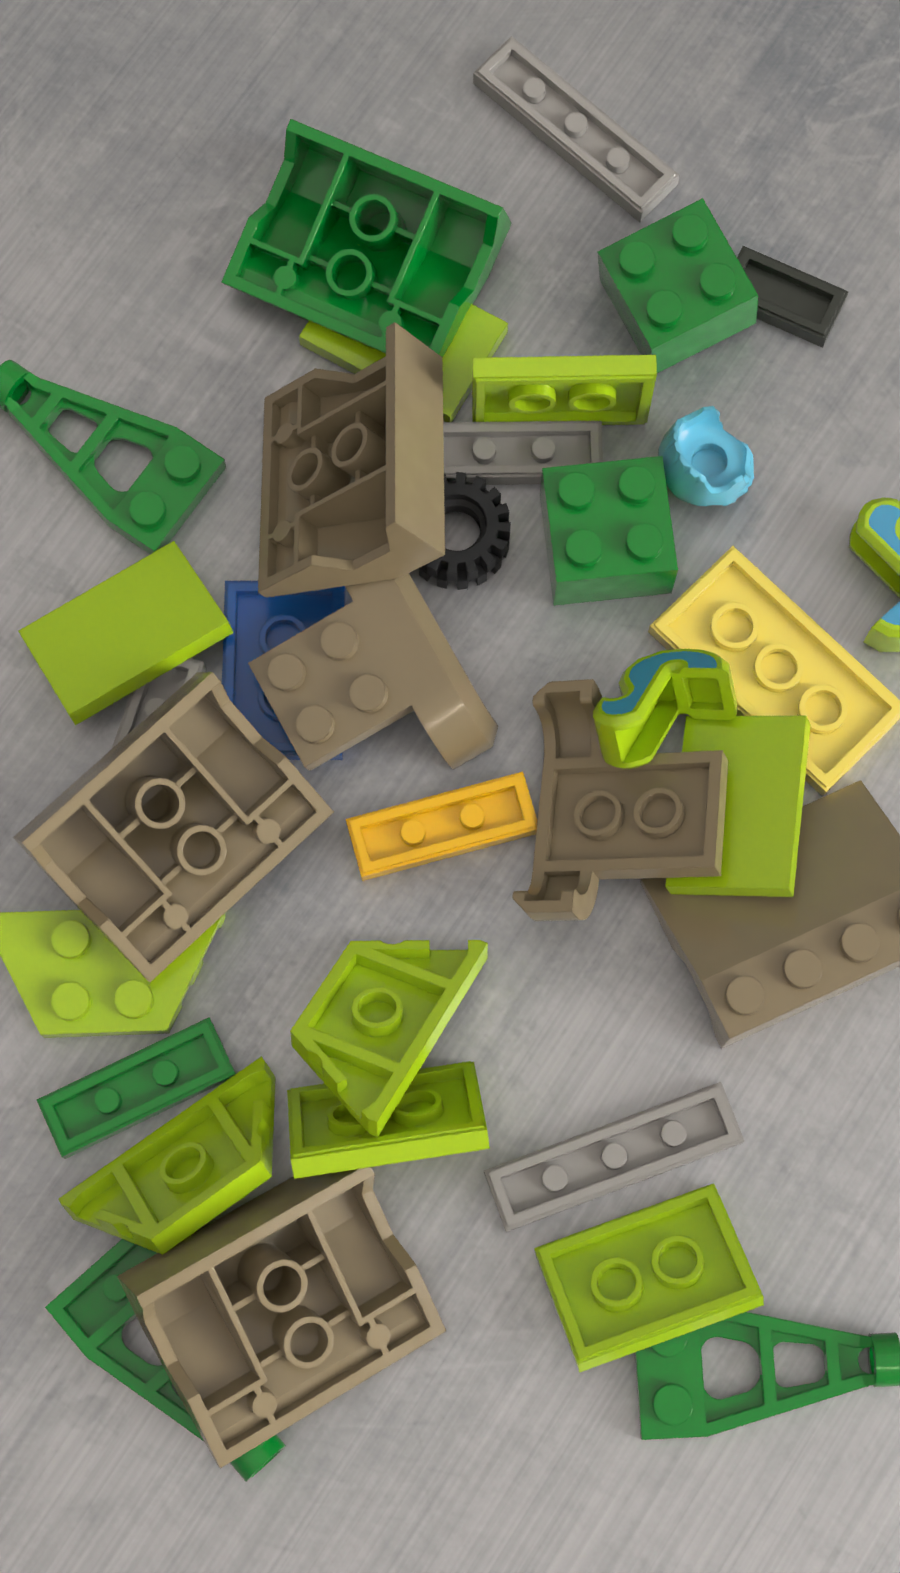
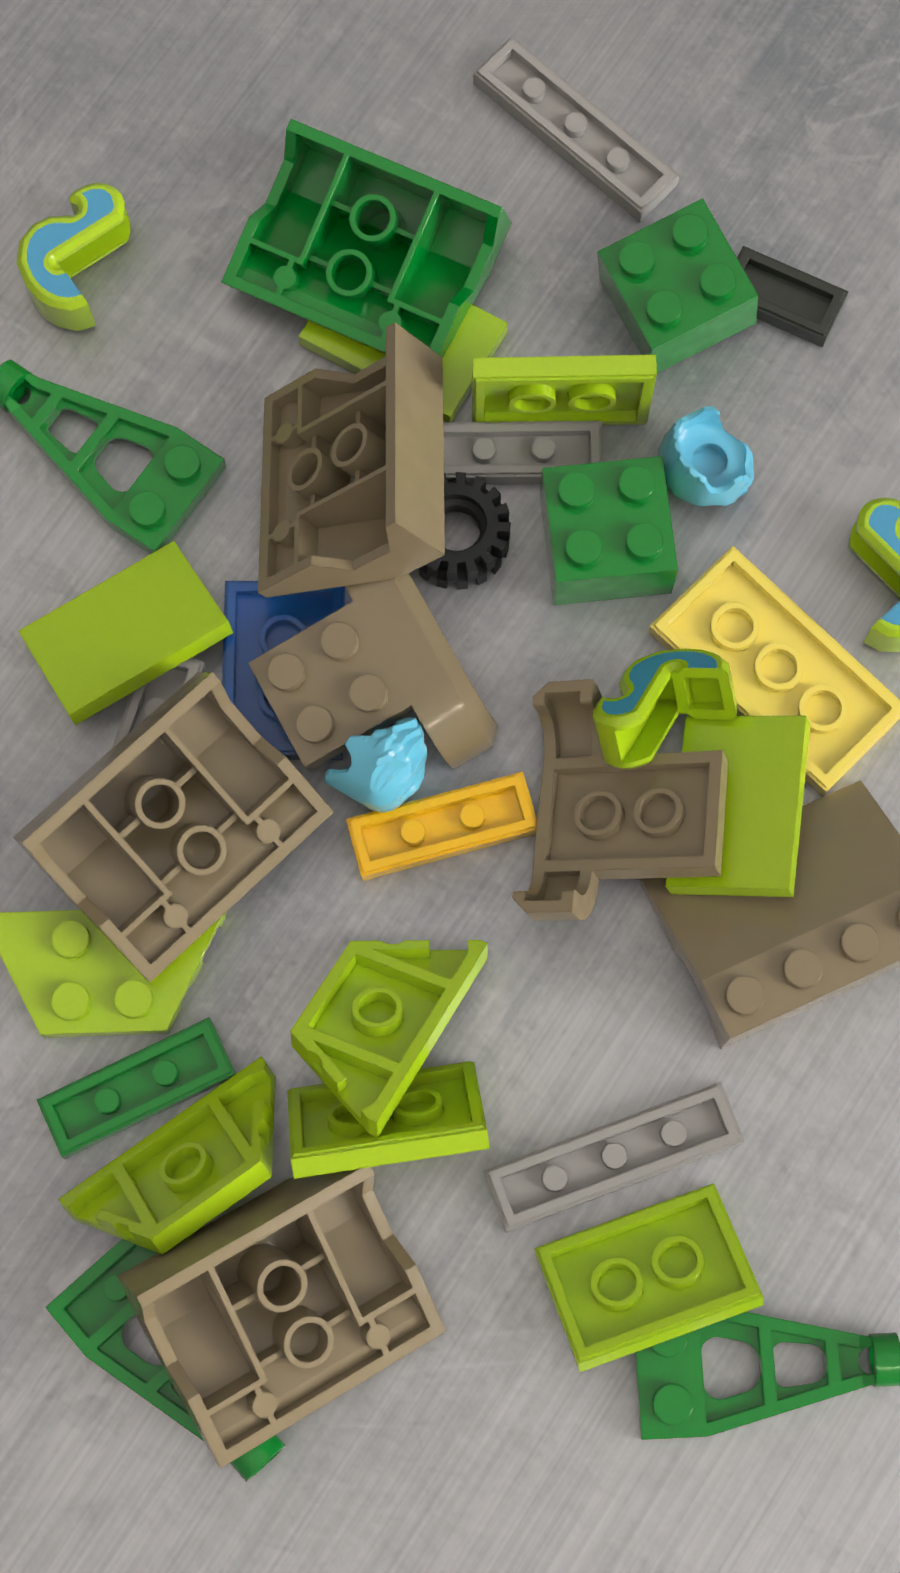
(67, 245): none -> lime animal
(383, 766): none -> medium azure hair

